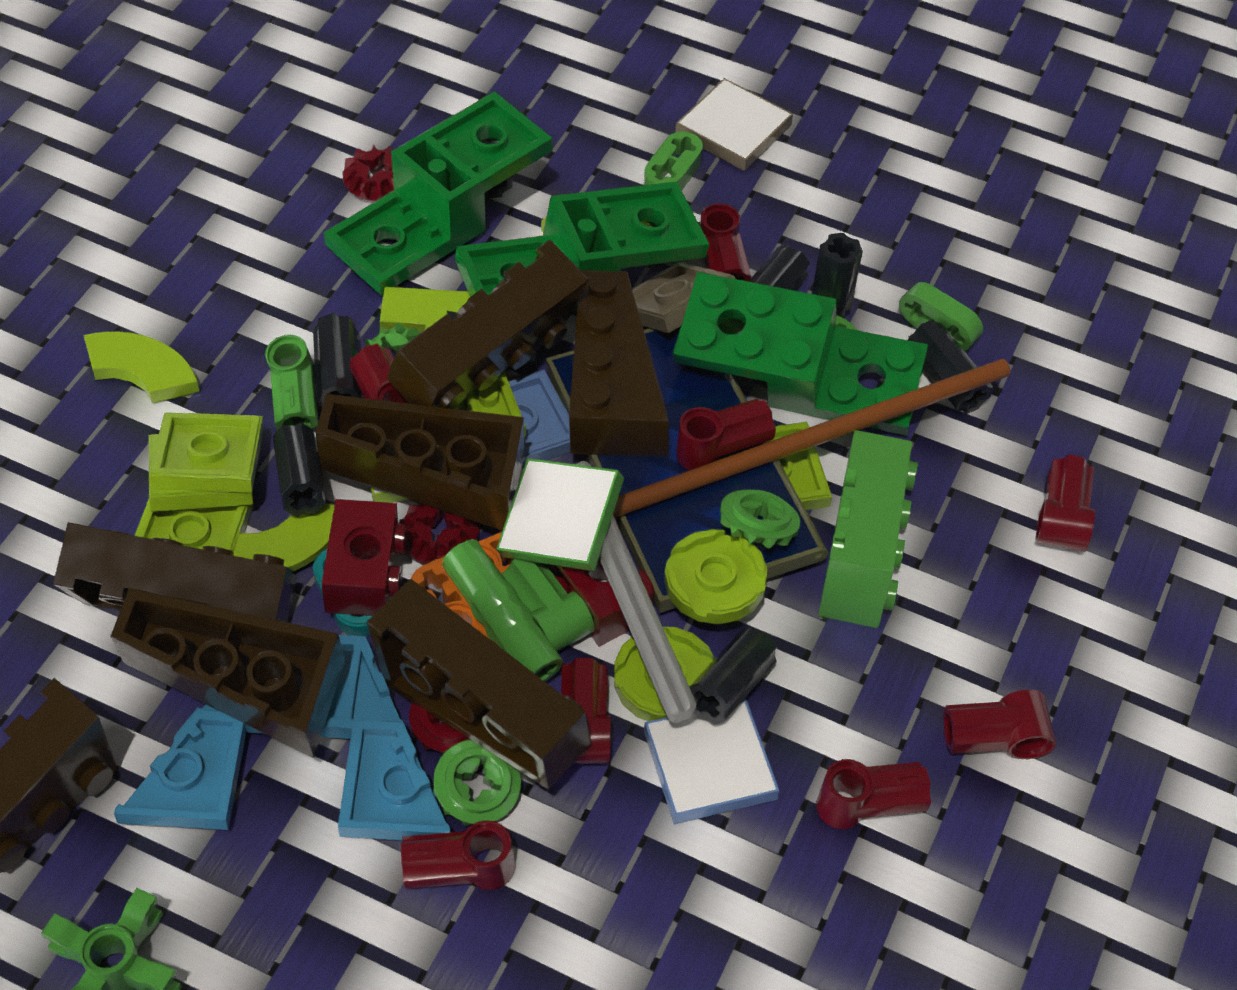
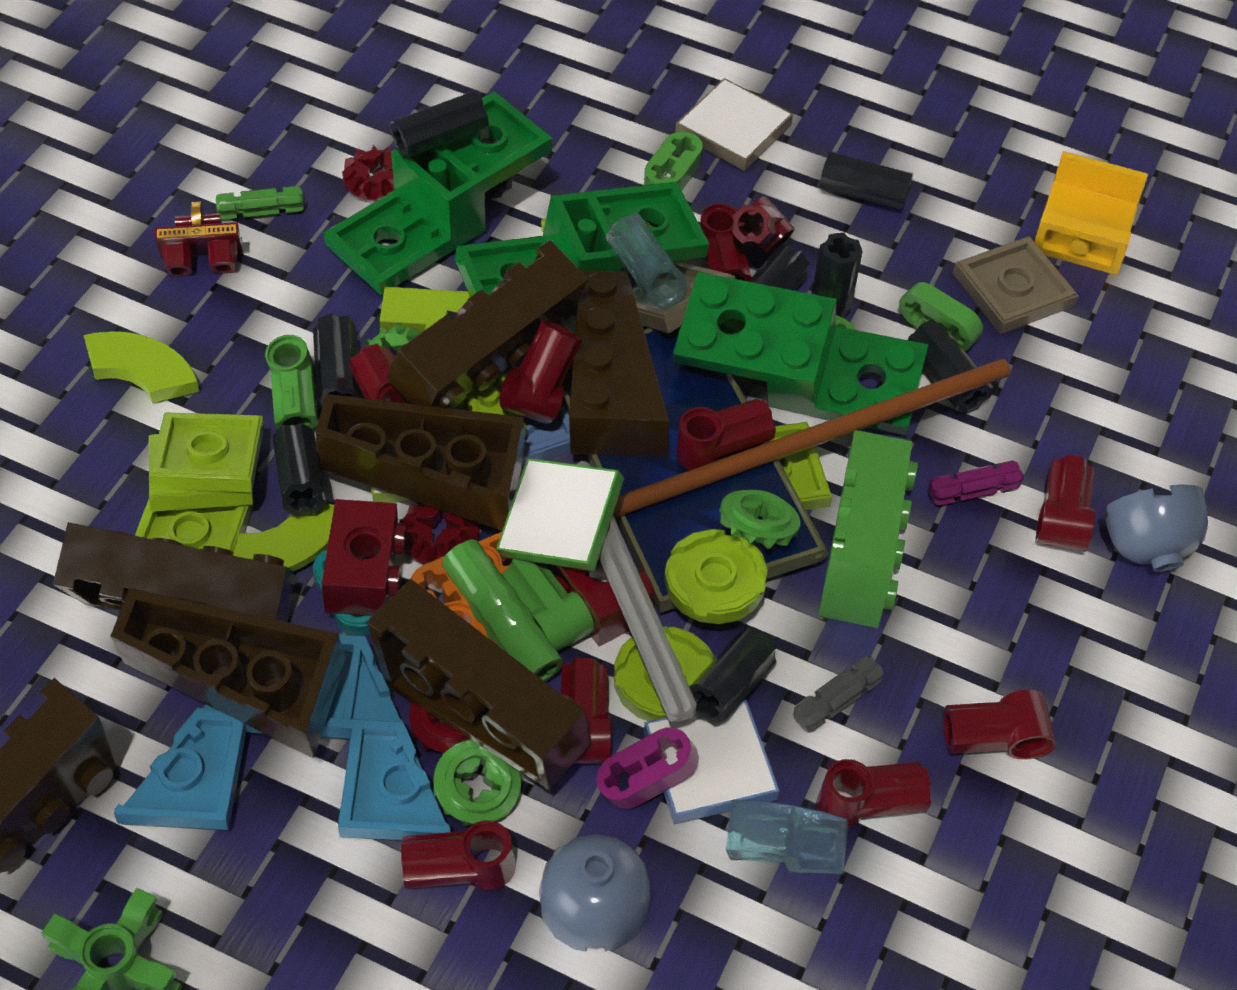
(199, 236): none -> dark red hips
(260, 202): none -> bright green axle
(439, 124): none -> black axle
(536, 387): none -> dark red piece
(595, 893): none -> sand blue cylinder
(646, 260): none -> clear light blue piece
(647, 768): none -> magenta beam
(762, 225): none -> dark red piece
(789, 834): none -> clear light blue slope
(838, 693): none -> dark grey axle
(866, 180): none -> black axle
(975, 483): none -> magenta axle
(1015, 284): none -> dark tan tile
(1090, 212): none -> yellow panel
(1158, 527): none -> sand blue cylinder

